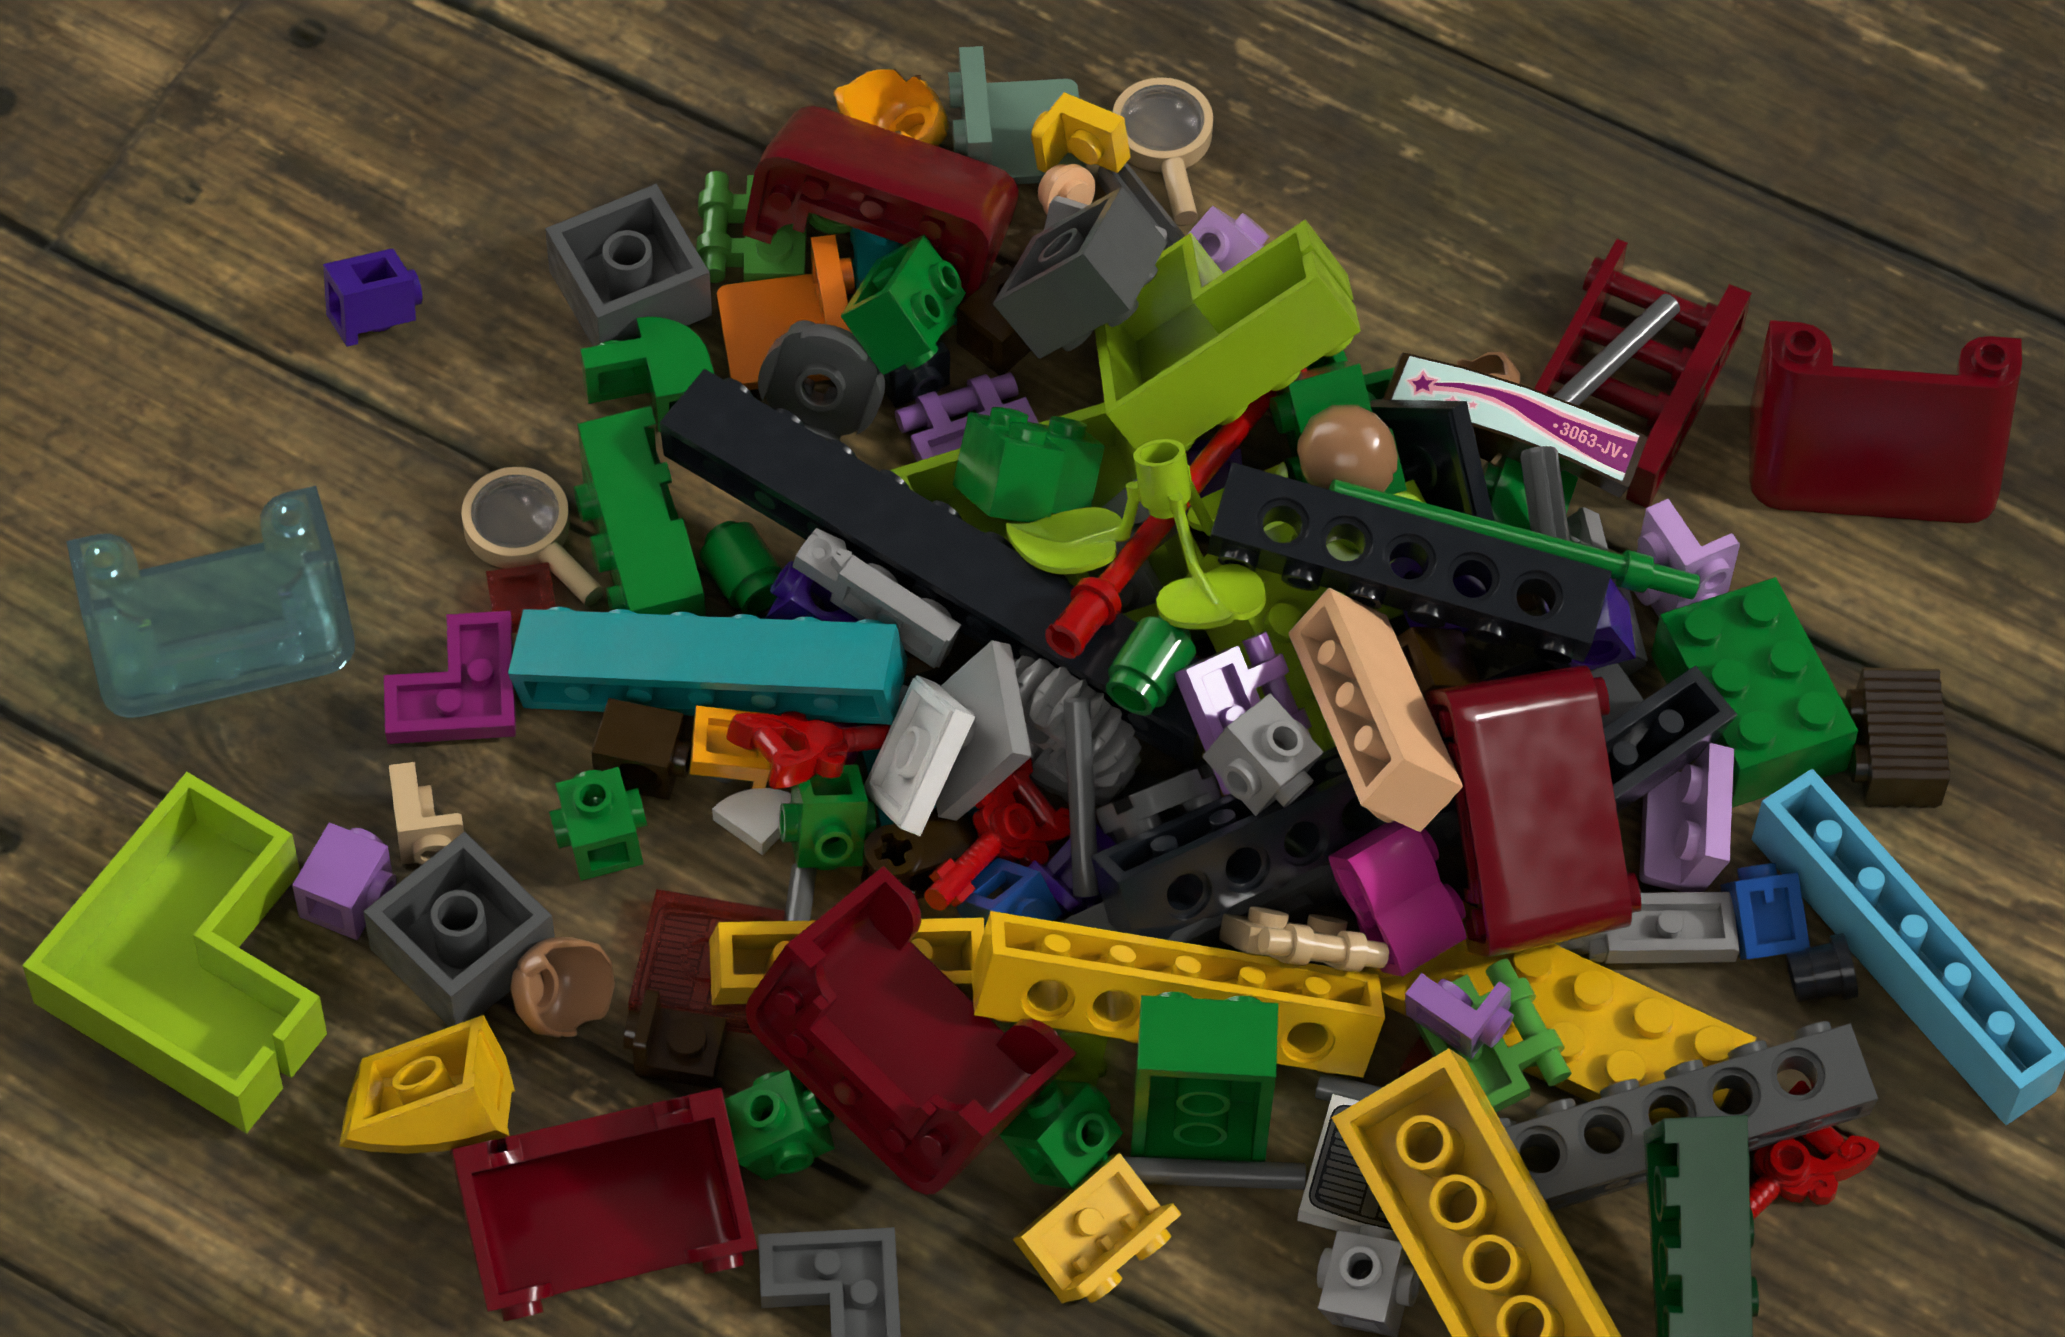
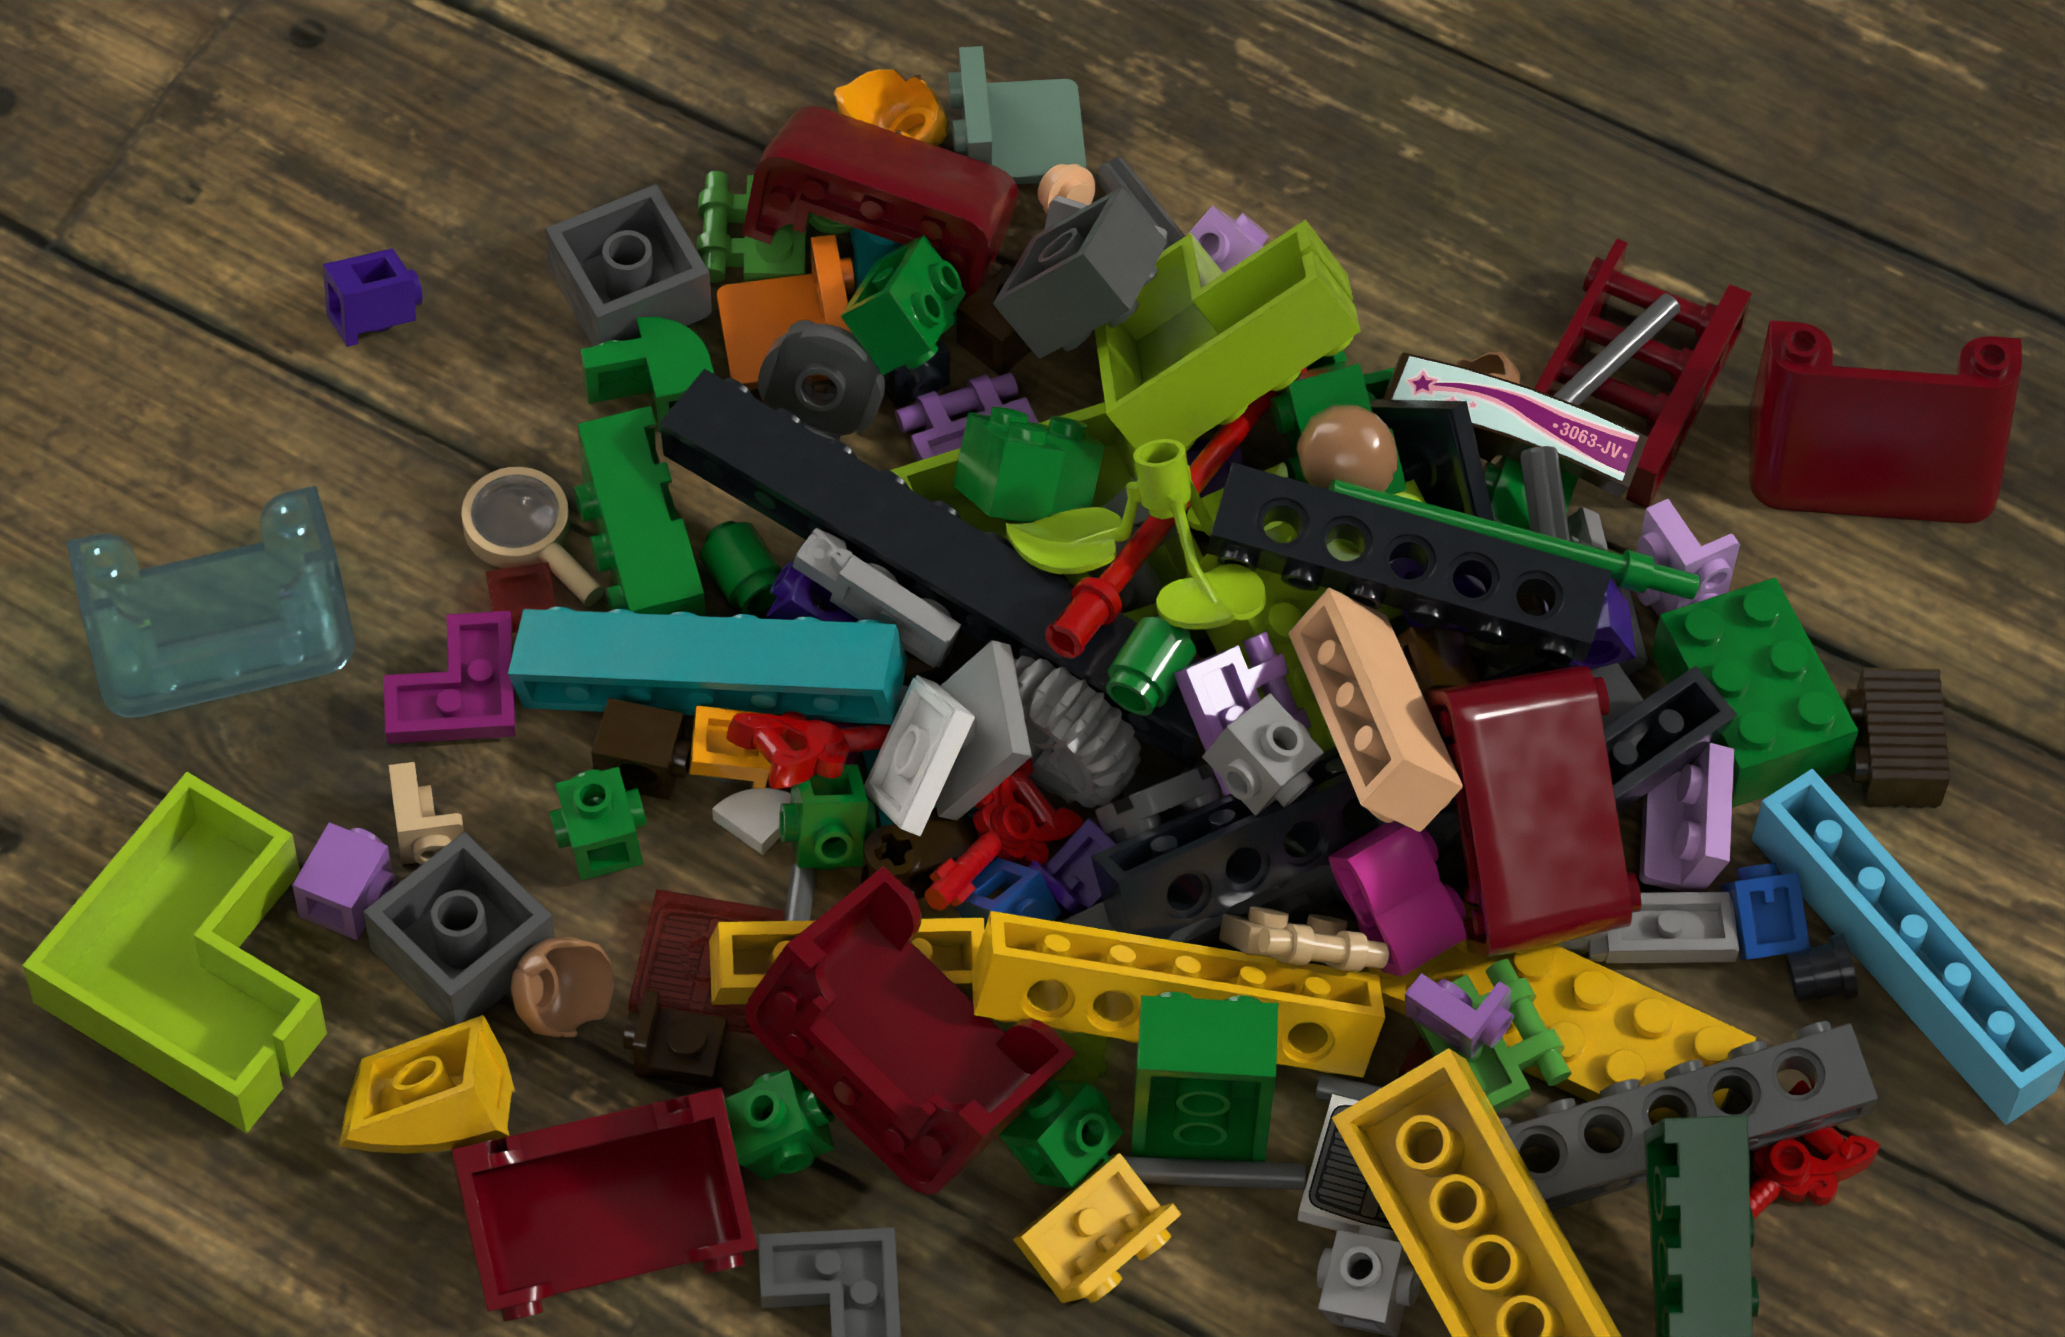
(1081, 130): yellow bracket -> none
(1081, 795): dark grey bar -> none
(1166, 133): piece -> none

